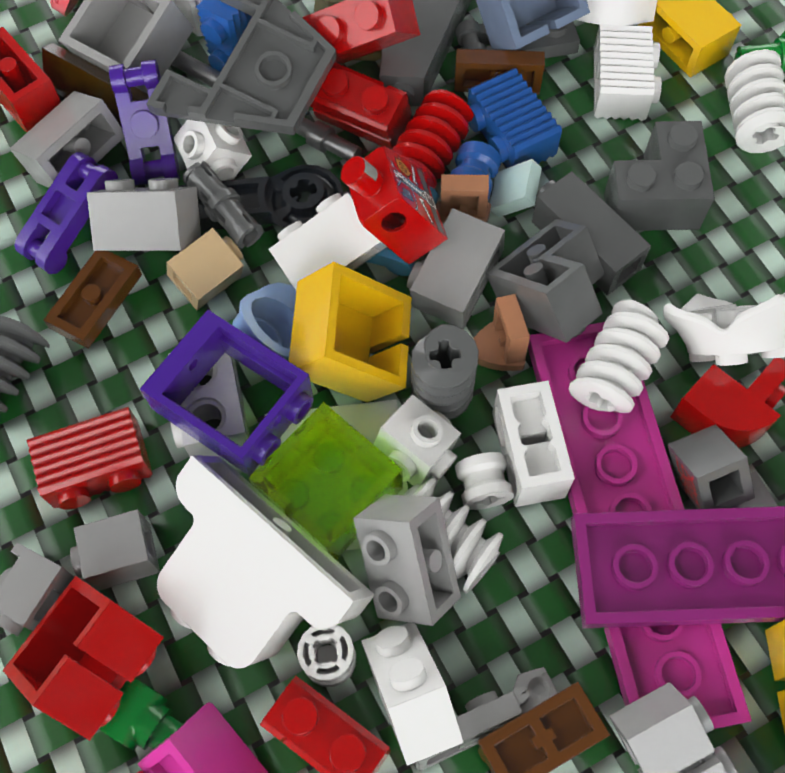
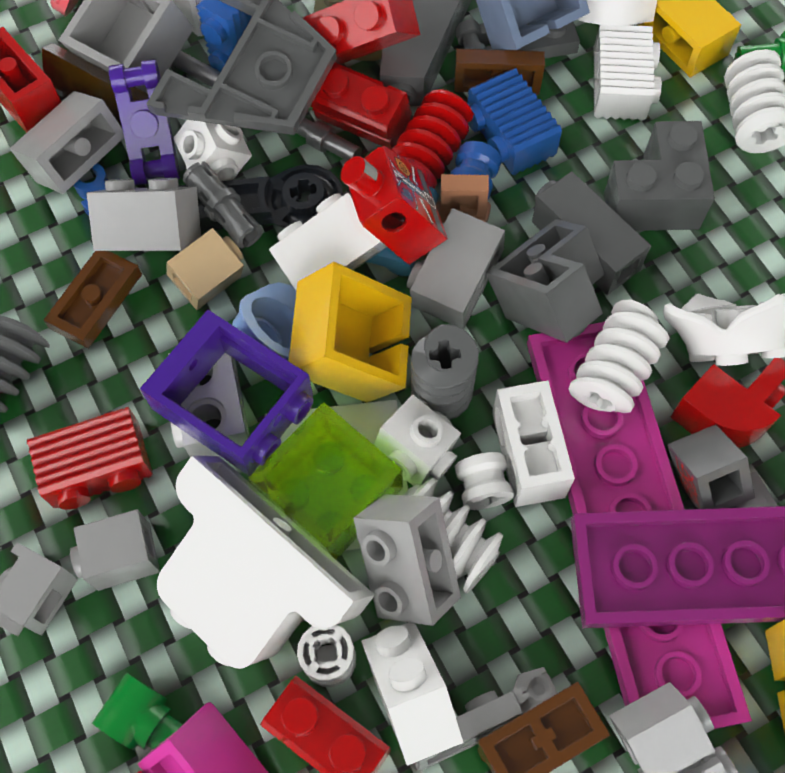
(63, 212): dark purple plate -> none
(82, 658): red piece -> none
(505, 339): nougat tile -> none
(515, 188): light aqua tile -> none

